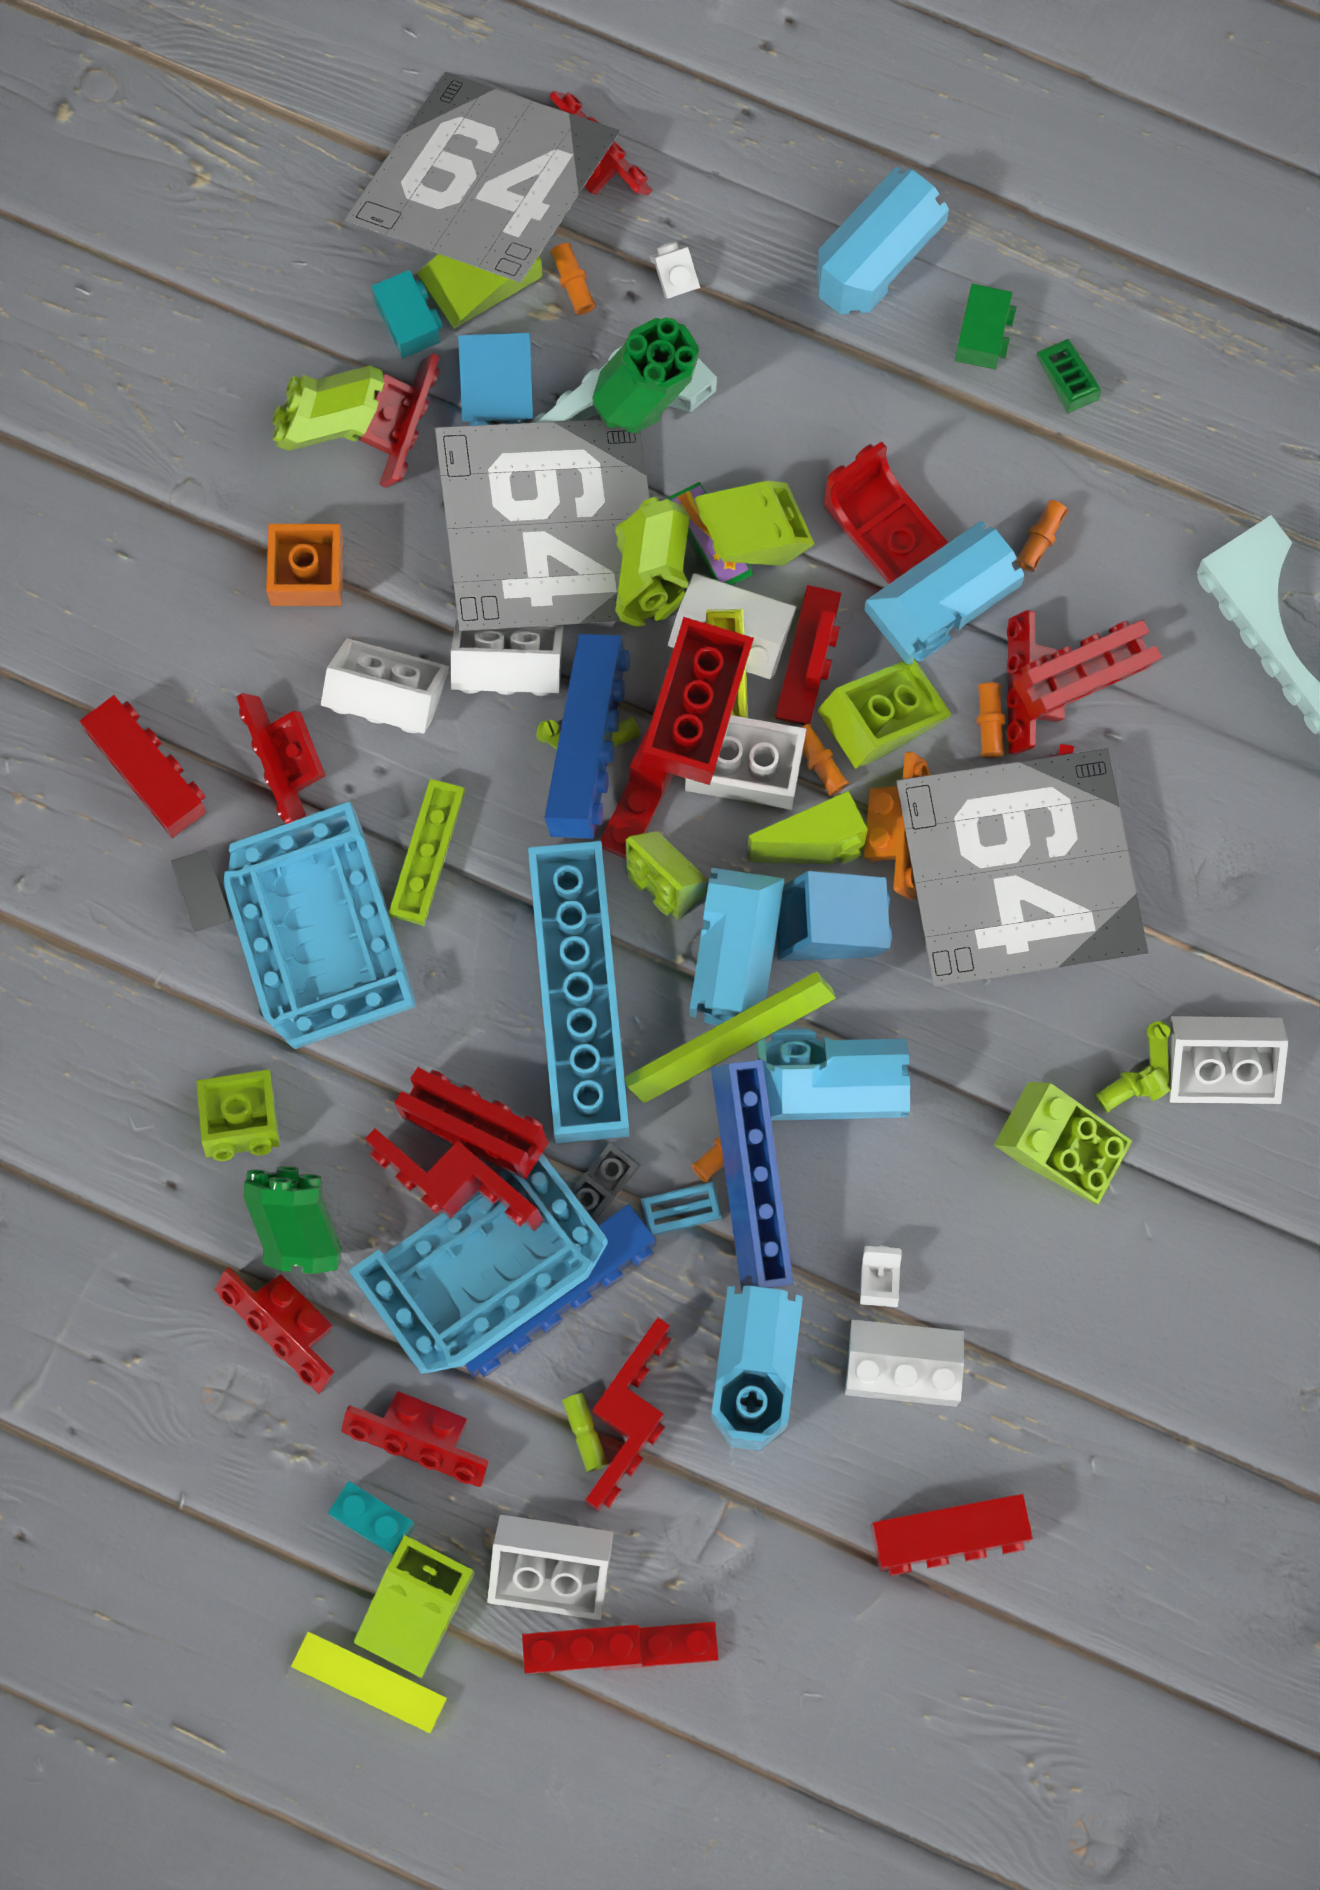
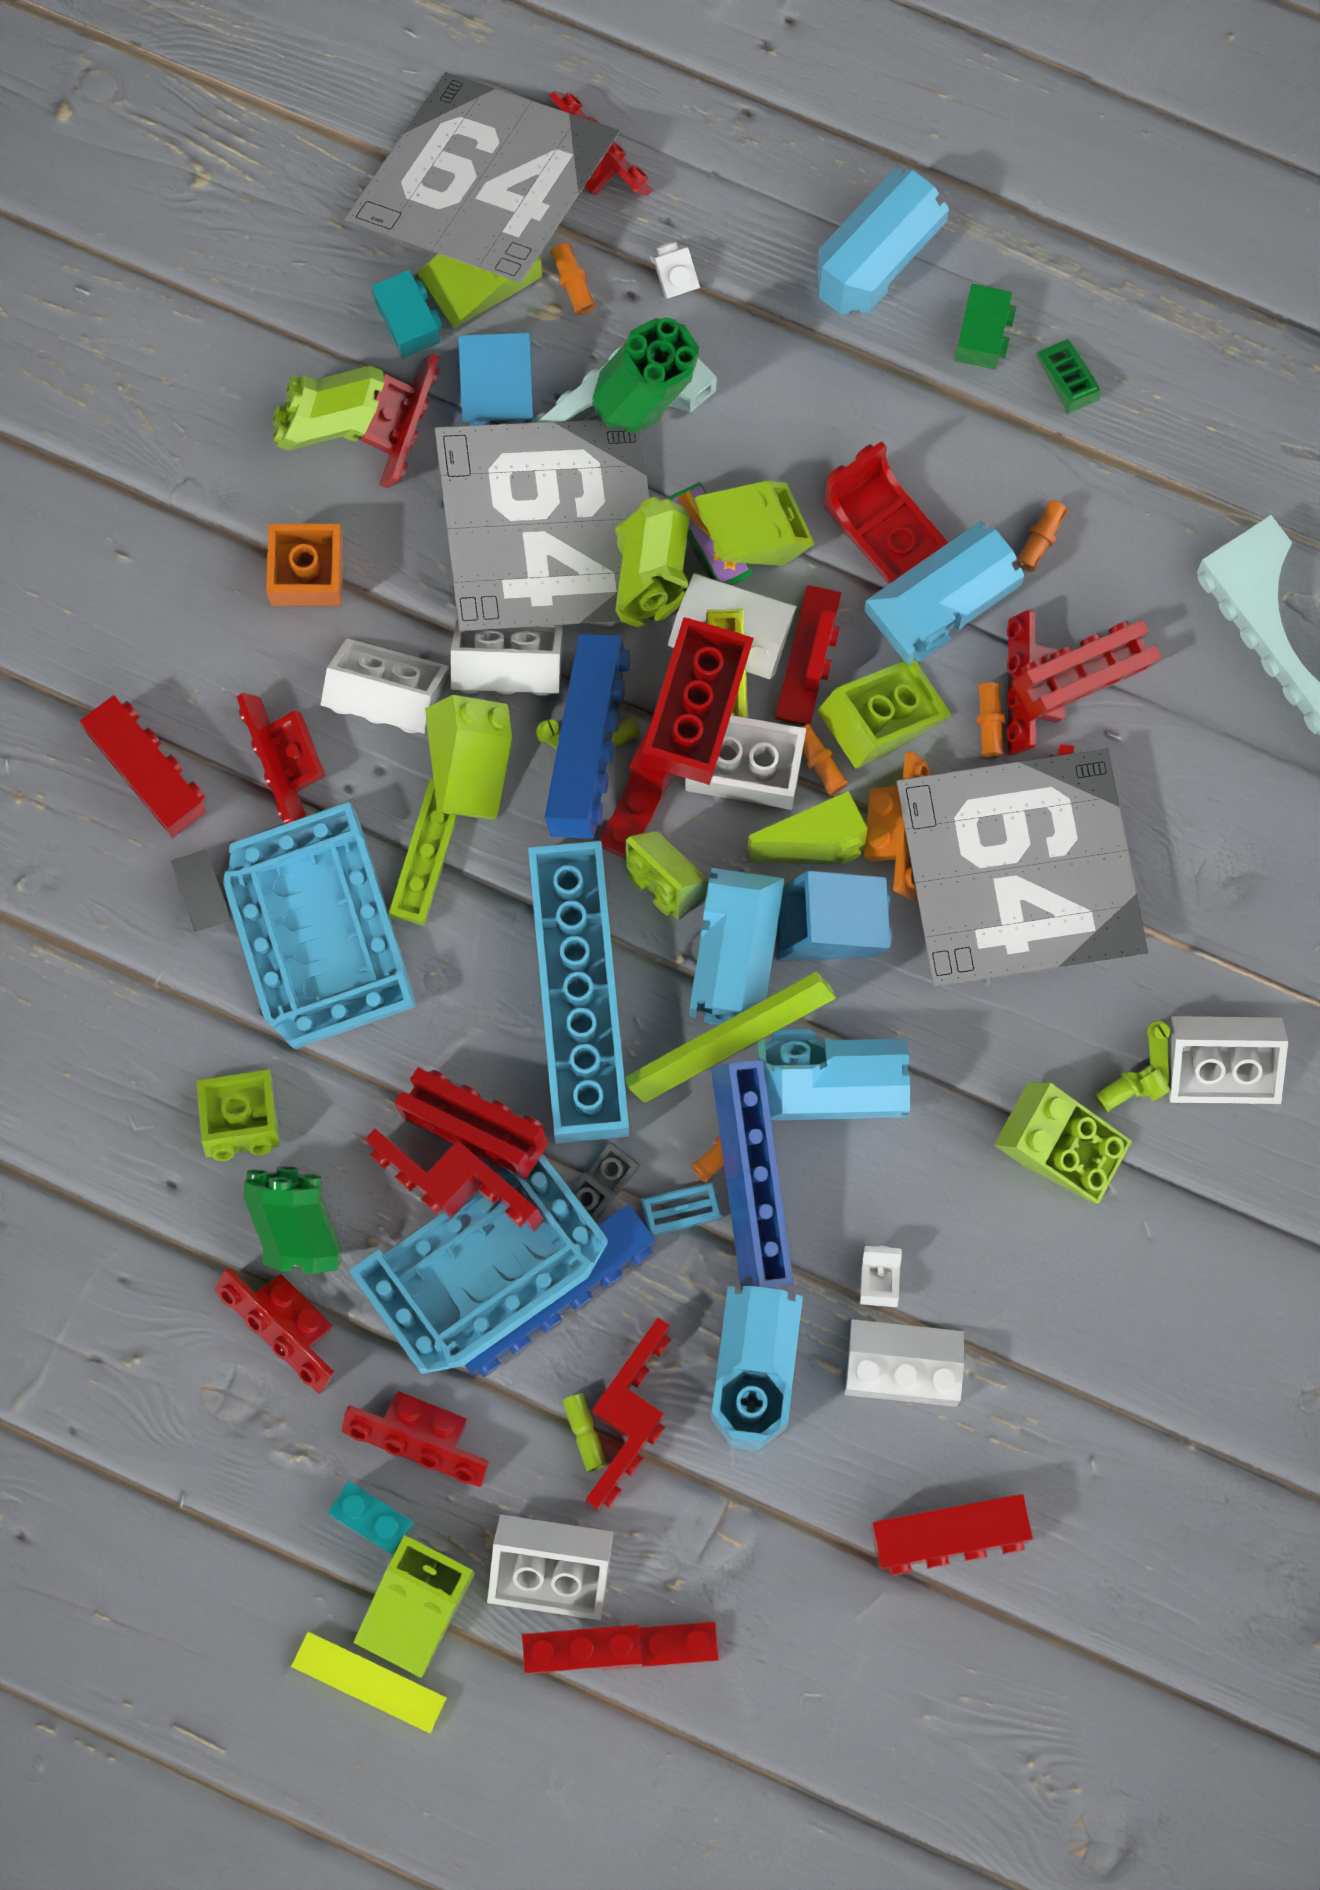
(469, 754): none -> lime slope

